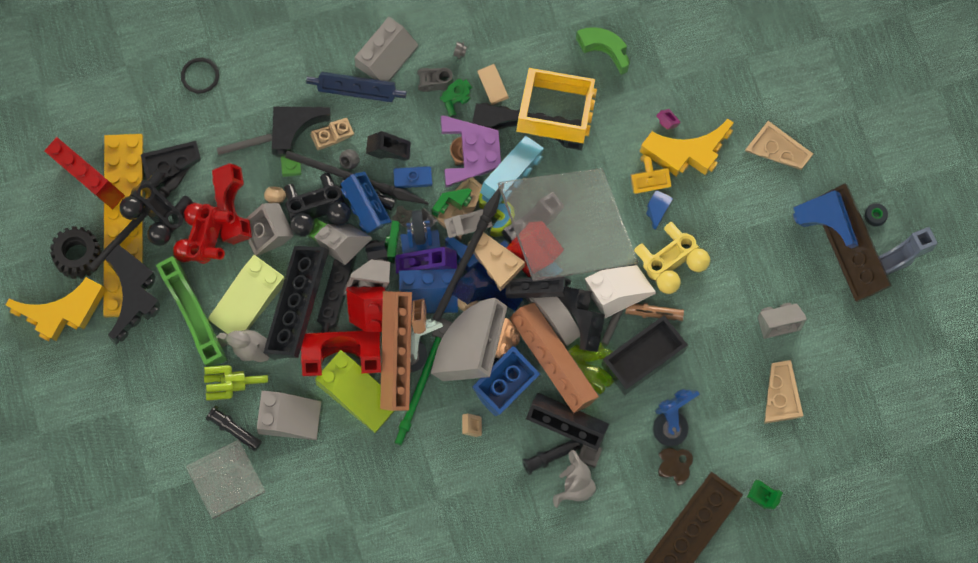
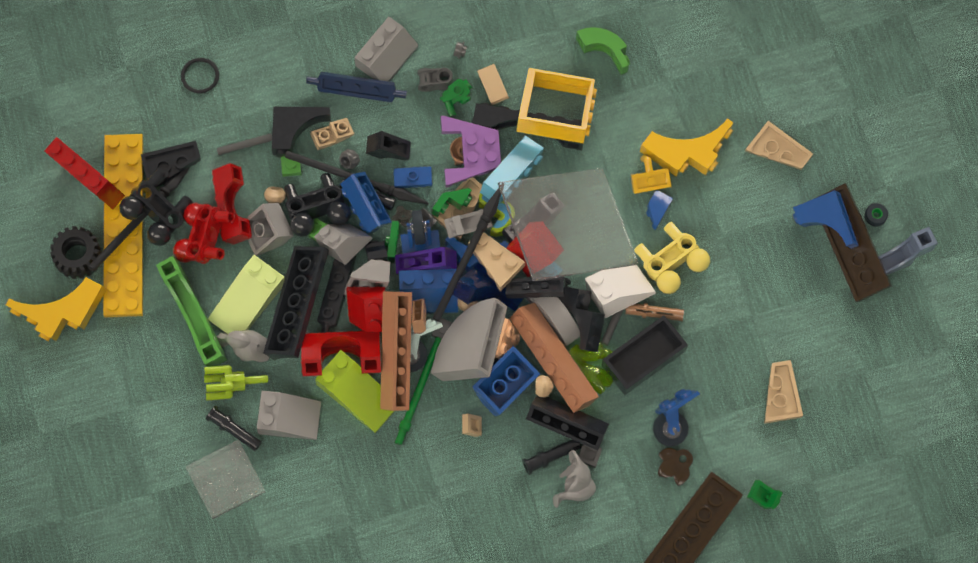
(136, 300): black arch -> none
(543, 386): none -> tan piece
(668, 119): magenta plate -> none
(781, 320): light grey slope -> none

